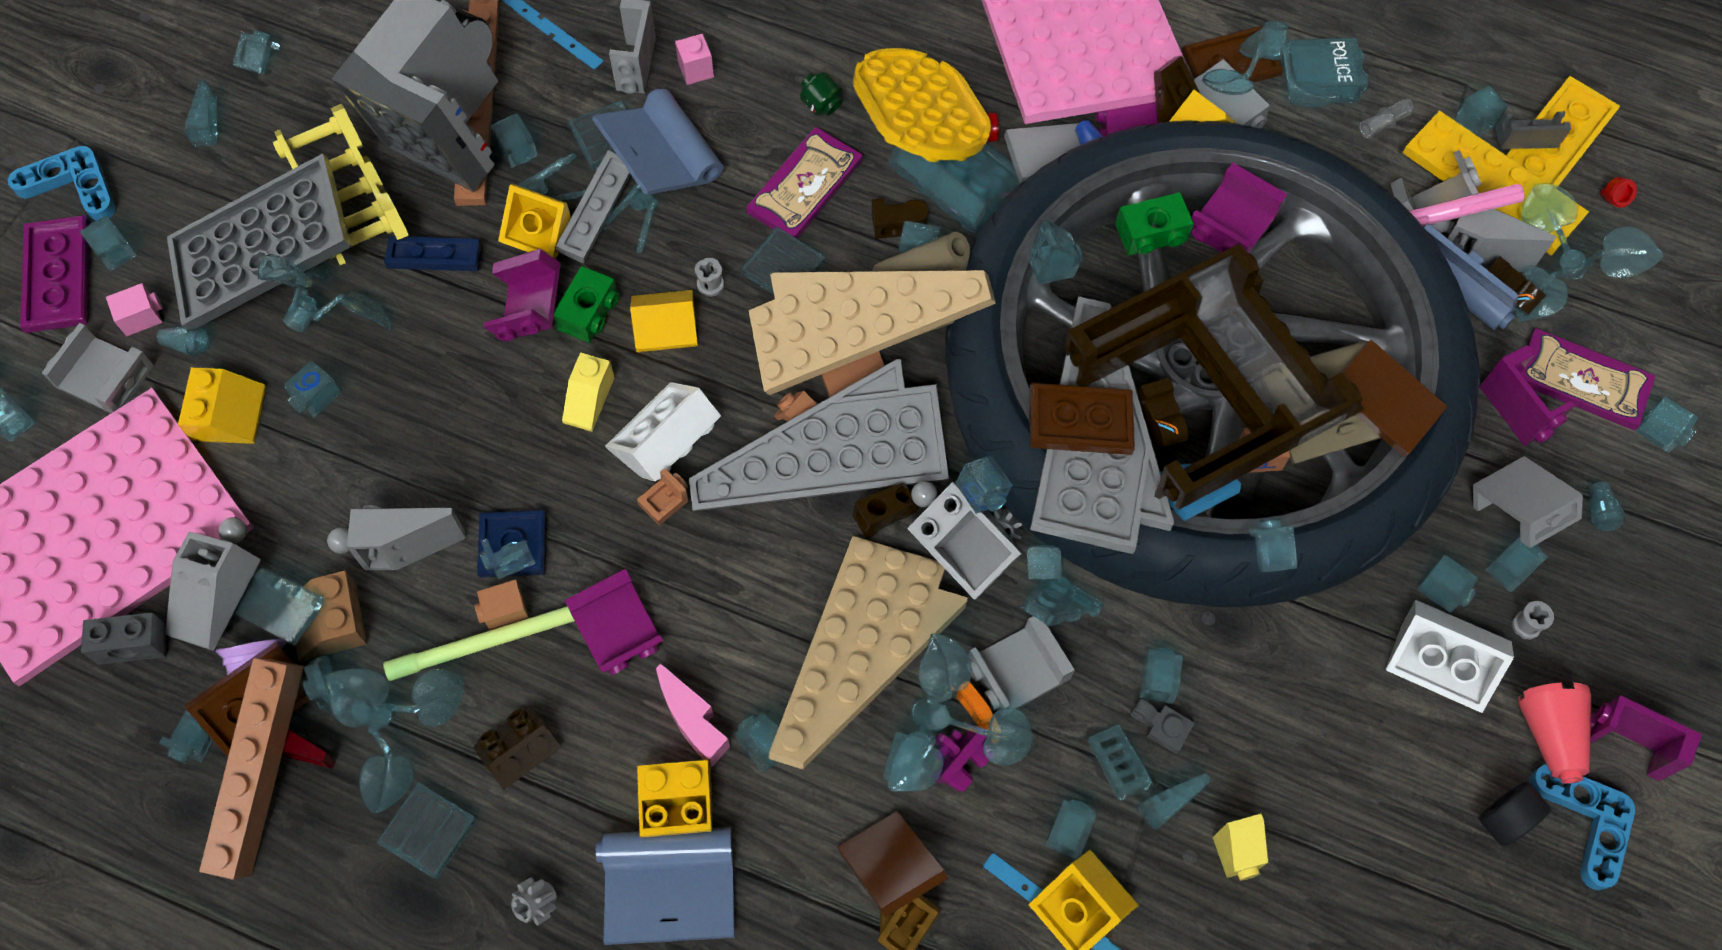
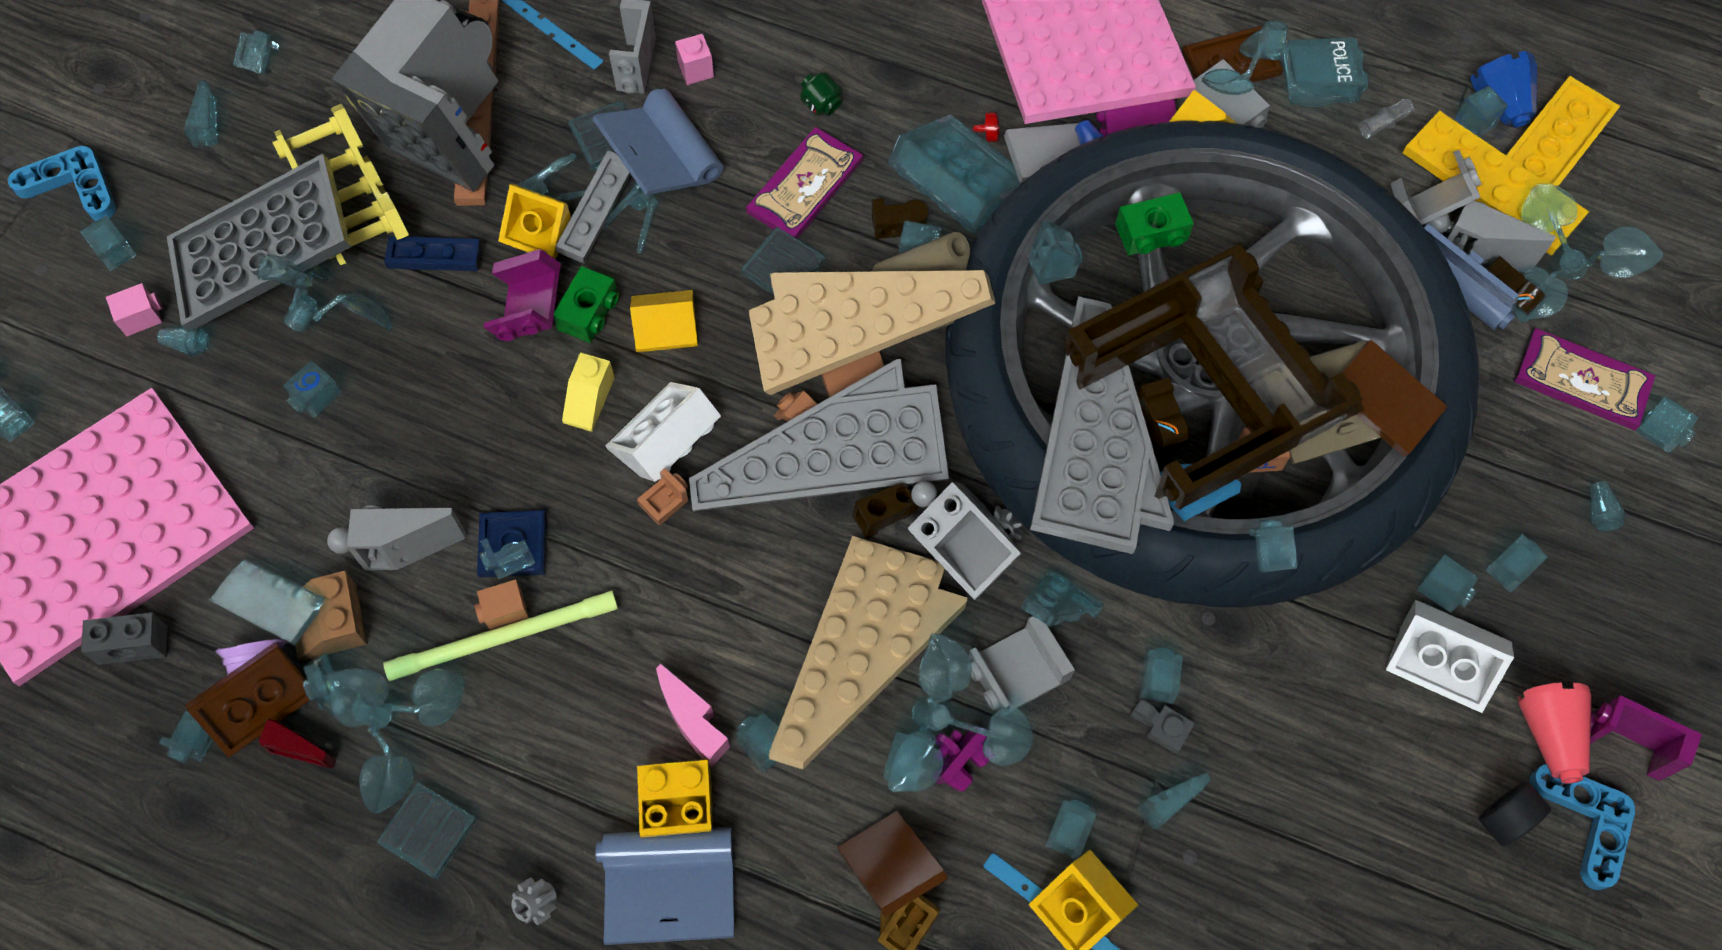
(54, 274): magenta tile -> none
(97, 370): light grey panel -> none
(208, 584): light grey slope -> none
(221, 407): yellow slope -> none
(251, 769): nougat brick -> none
(514, 140): clear light blue brick -> none
(516, 746): dark brown bracket -> none
(614, 622): magenta panel -> none
(711, 278): light grey bush -> none
(921, 104): yellow plate -> none
(975, 706): orange tile -> none
(984, 484): clear light blue brick -> none
(1044, 562): clear light blue bracket -> none
(1081, 419): reddish brown tile -> none
(1120, 789): clear light blue slope -> none
(1172, 87): dark brown wing -> none
(1237, 211): magenta panel -> none
(1242, 847): light yellow slope -> none
(1469, 205): bright pink axle -> none
(1515, 83): none -> blue cone
(1519, 402): magenta panel -> none
(1531, 133): dark grey hinge -> none
(1532, 497): light grey panel -> none
(1532, 620): light grey bush -> none
(1619, 192): red tile -> none

